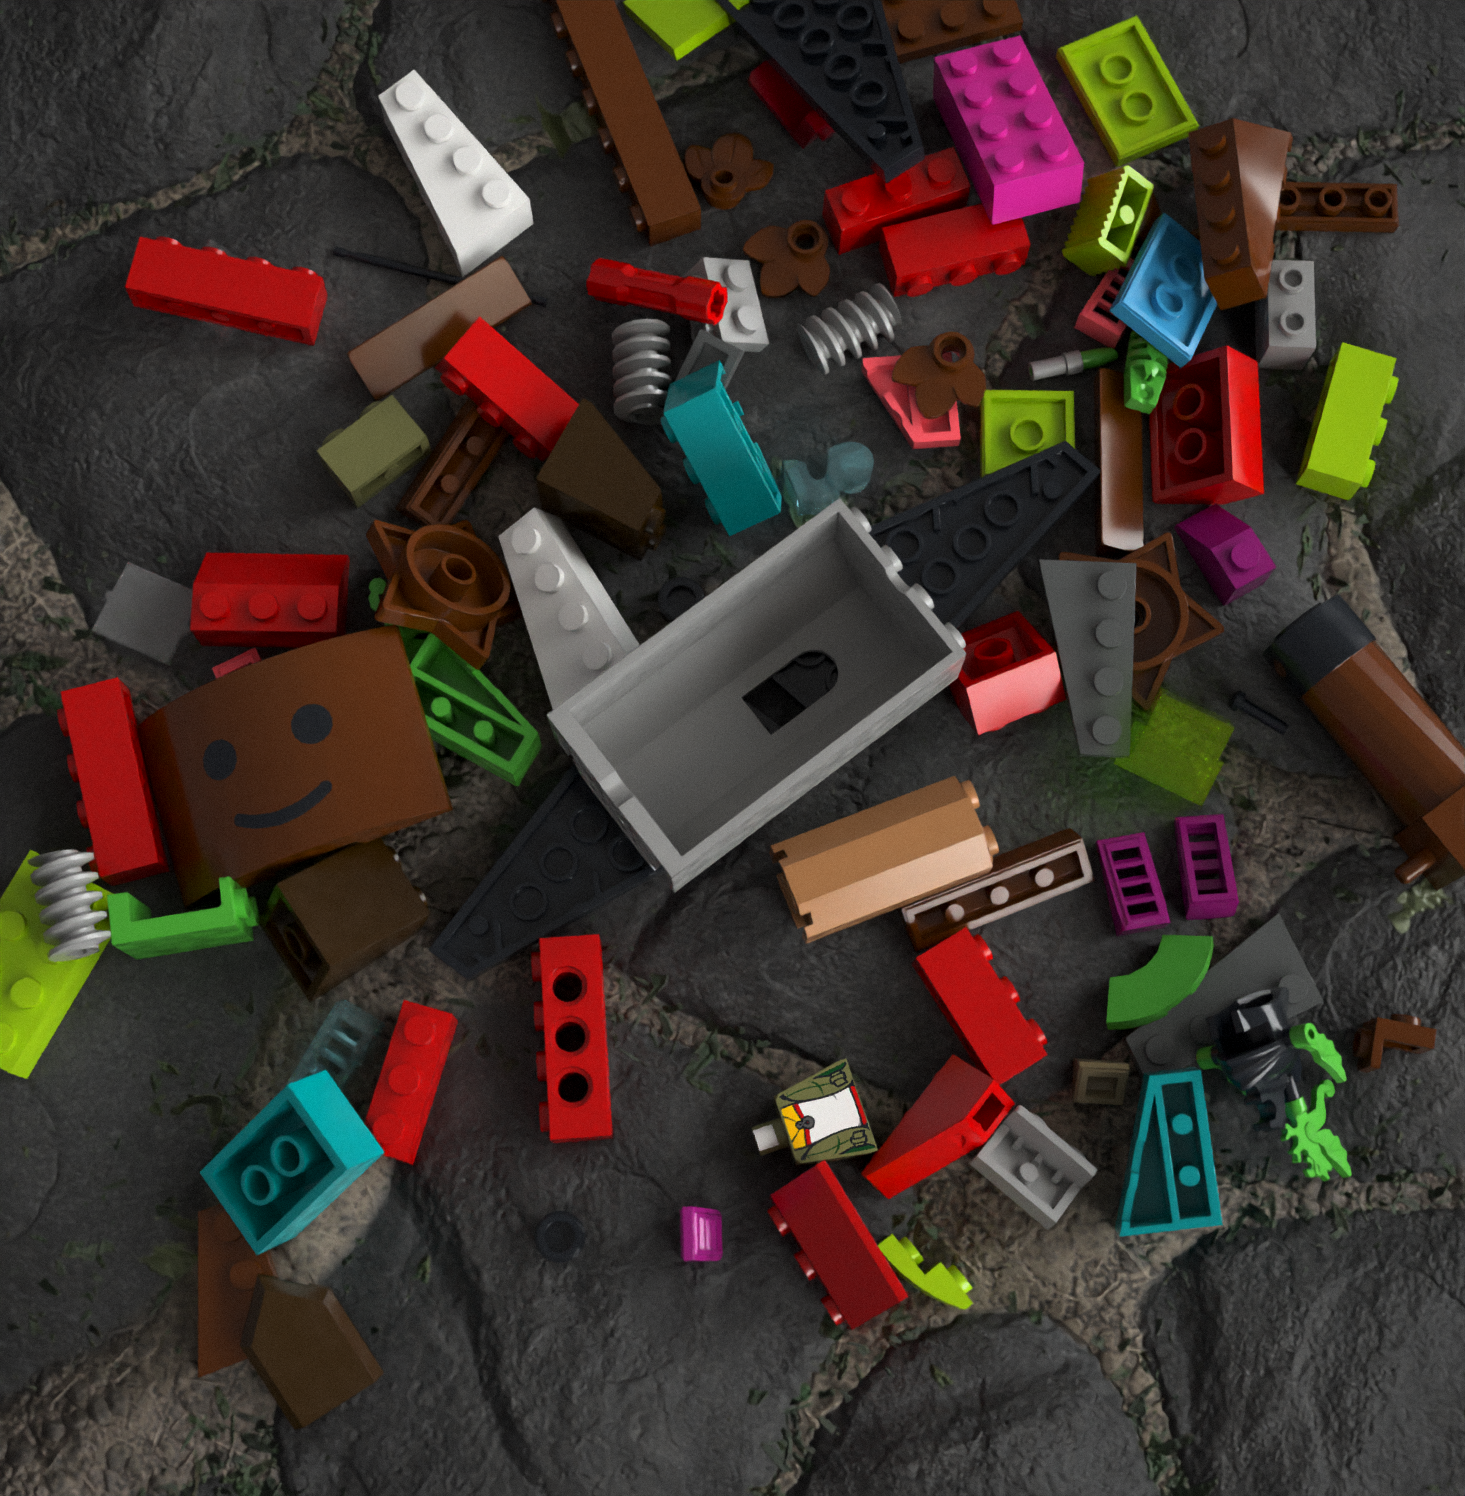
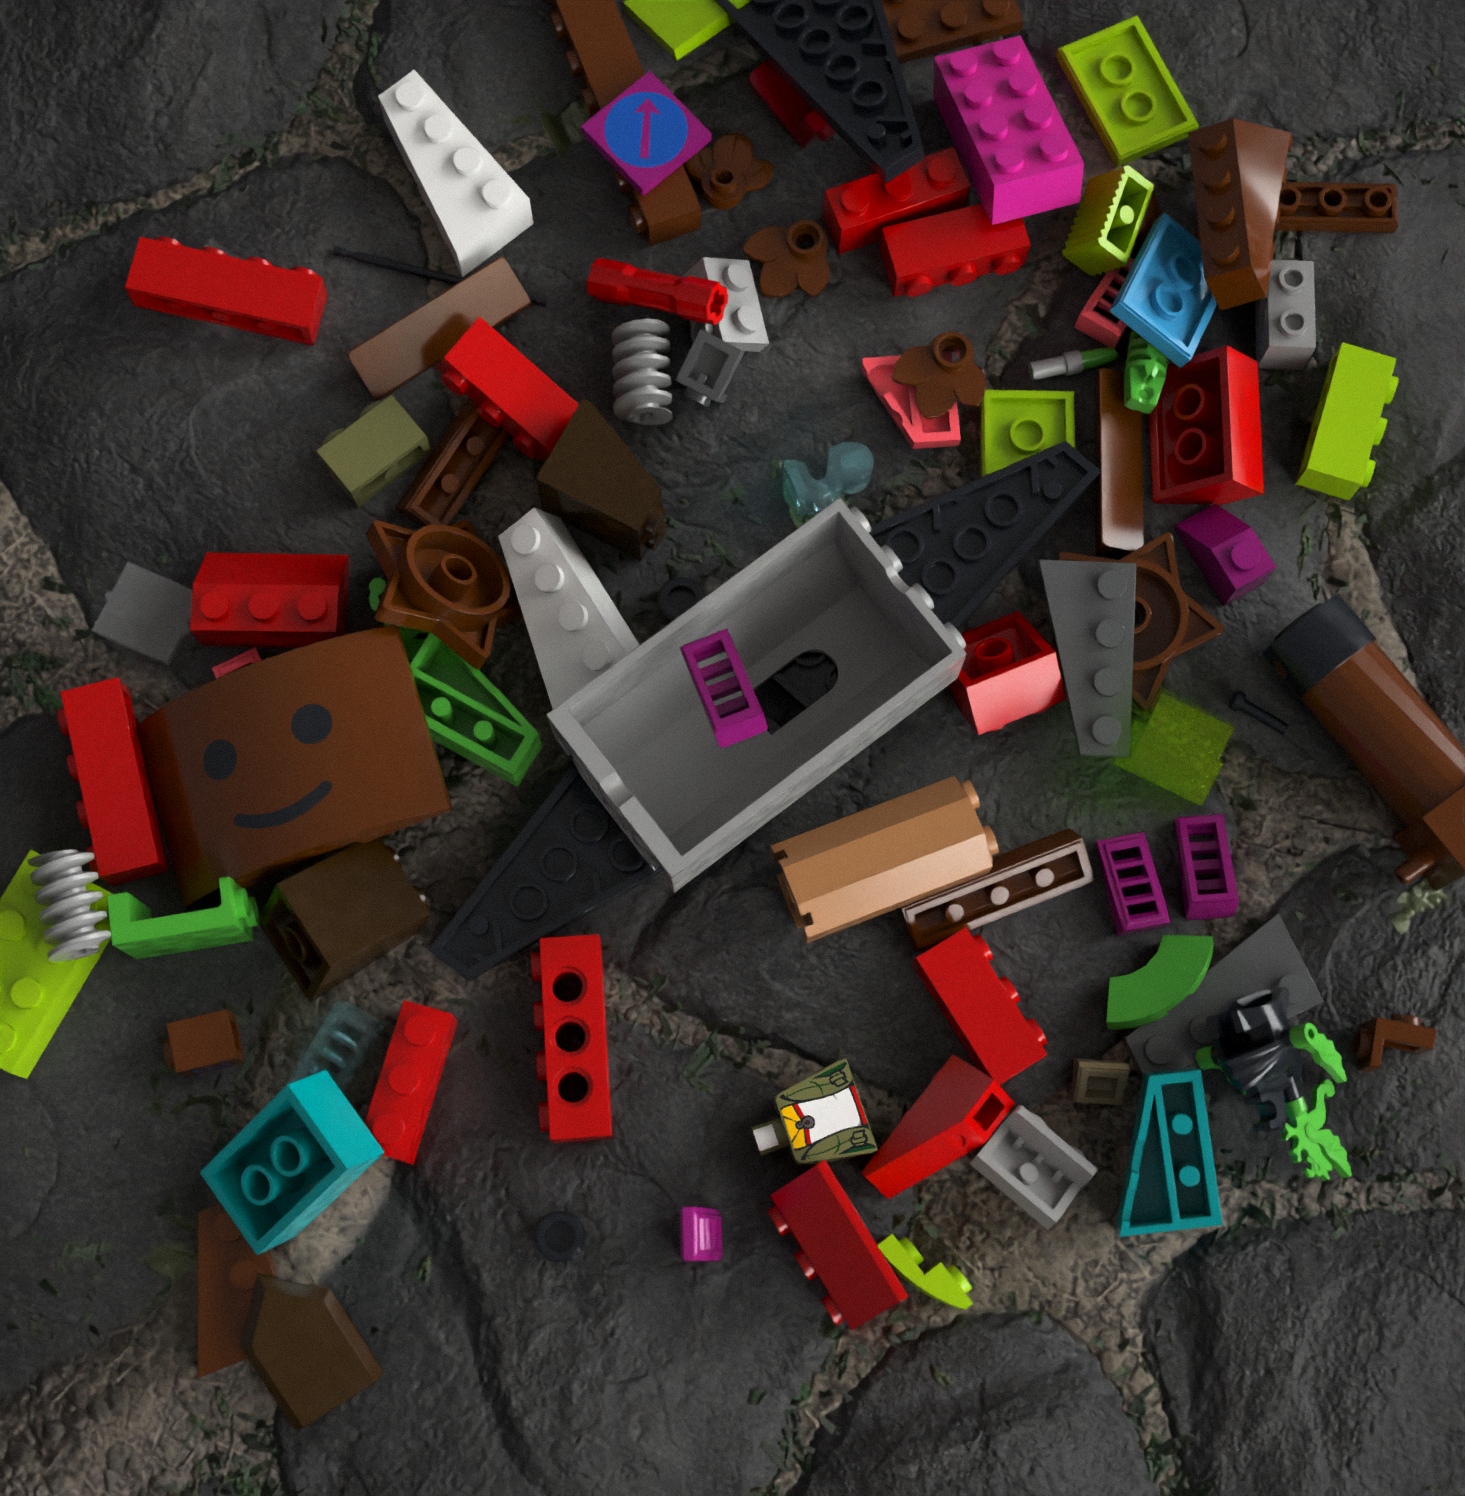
(203, 1043): none -> reddish brown brick
(646, 133): none -> tile
(720, 450): teal wedge -> none
(738, 717): none -> magenta slope
(849, 327): light grey piece -> none

